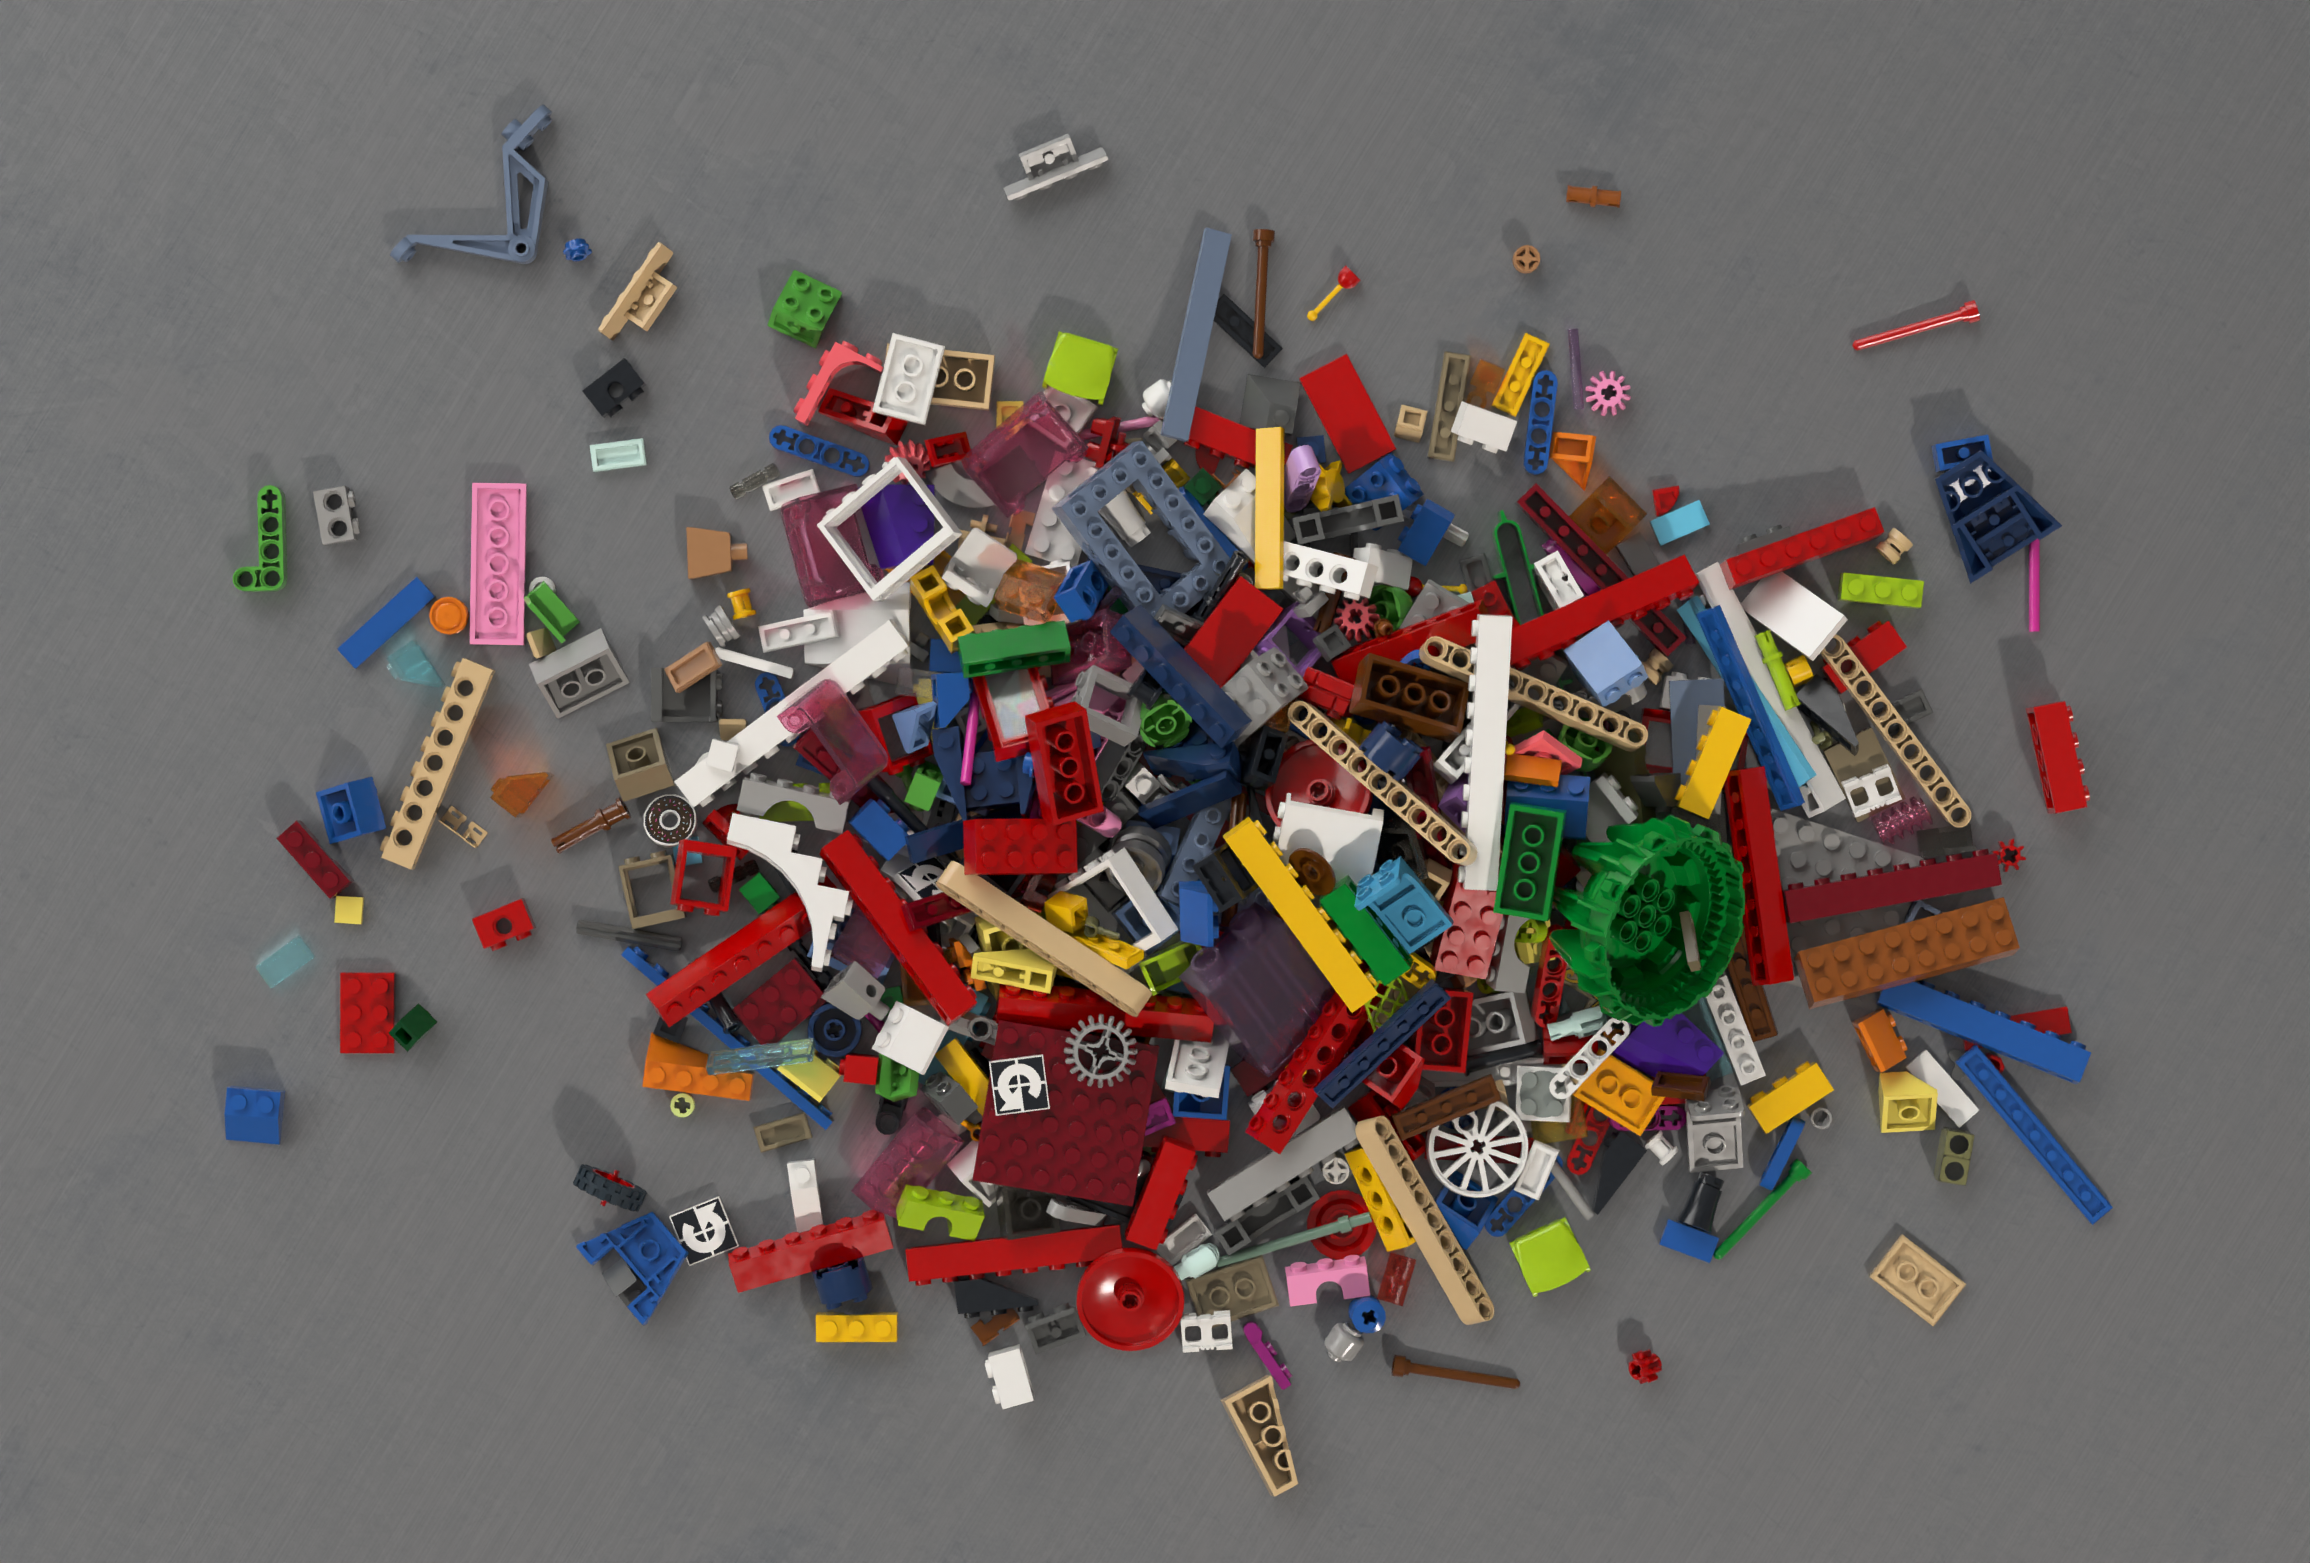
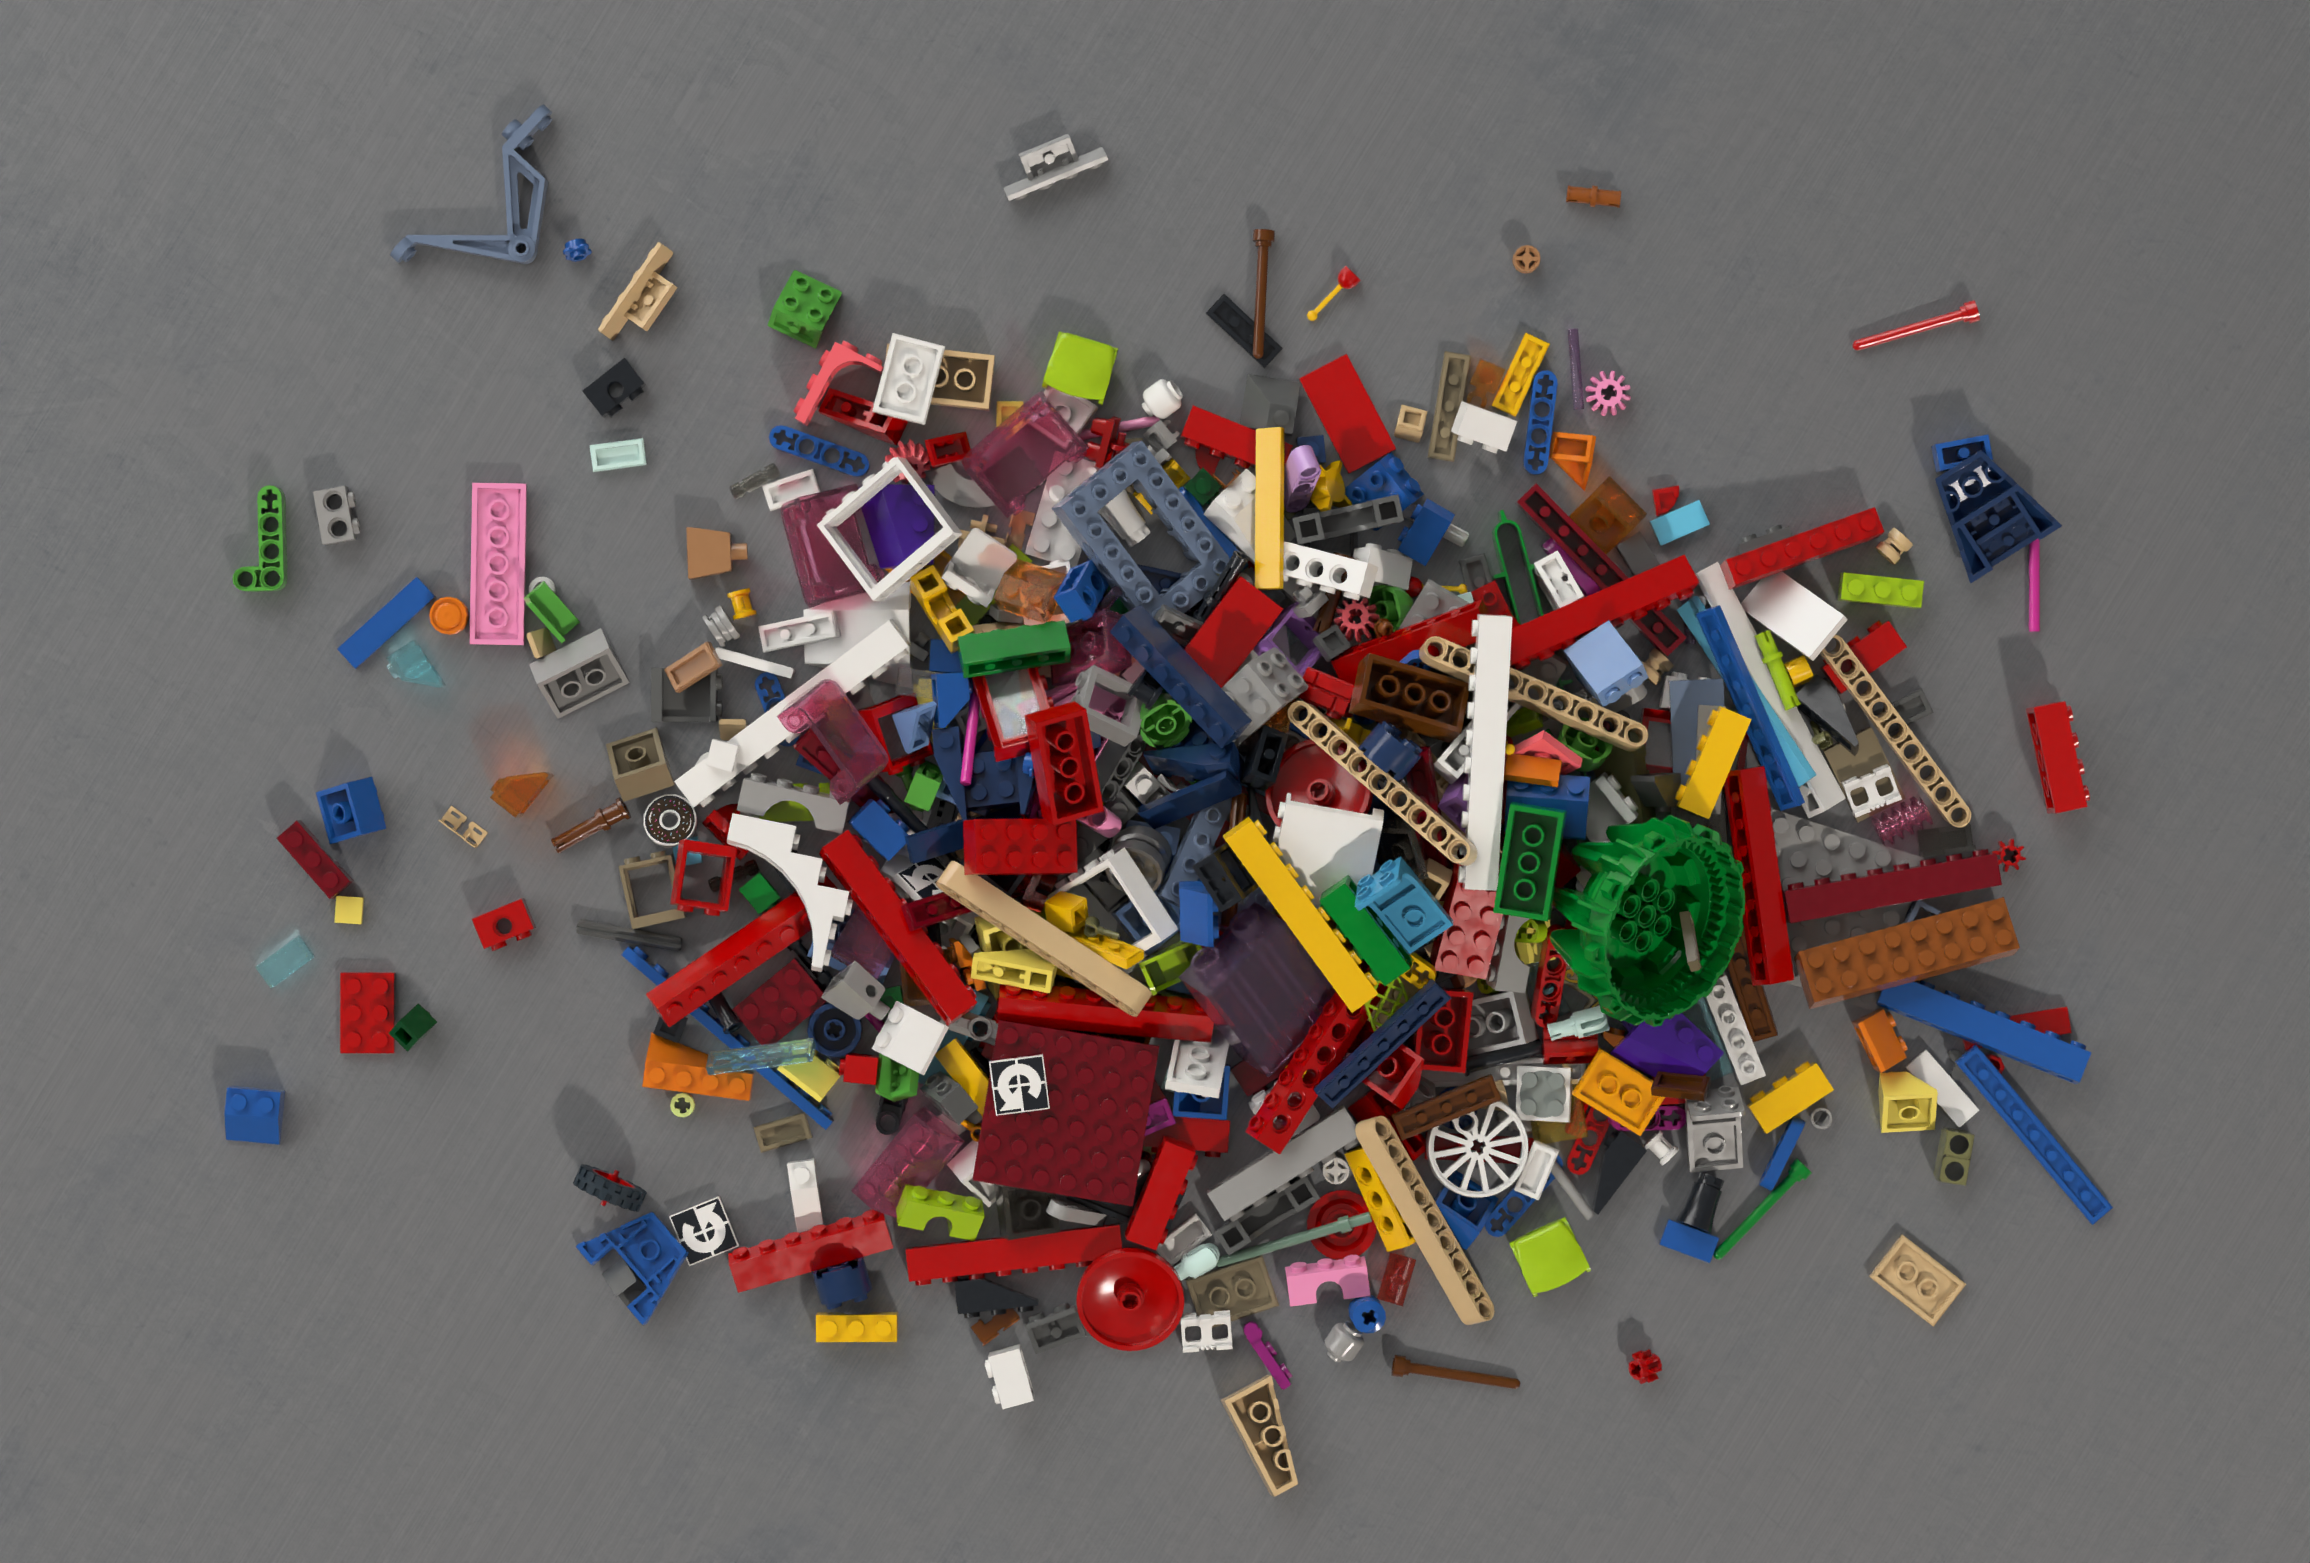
(409, 854): tan brick -> none
(1079, 1043): light grey gear -> none
(1196, 334): sand blue tile -> none
(1313, 871): reddish brown dish -> none
(1589, 1057): white beam -> none

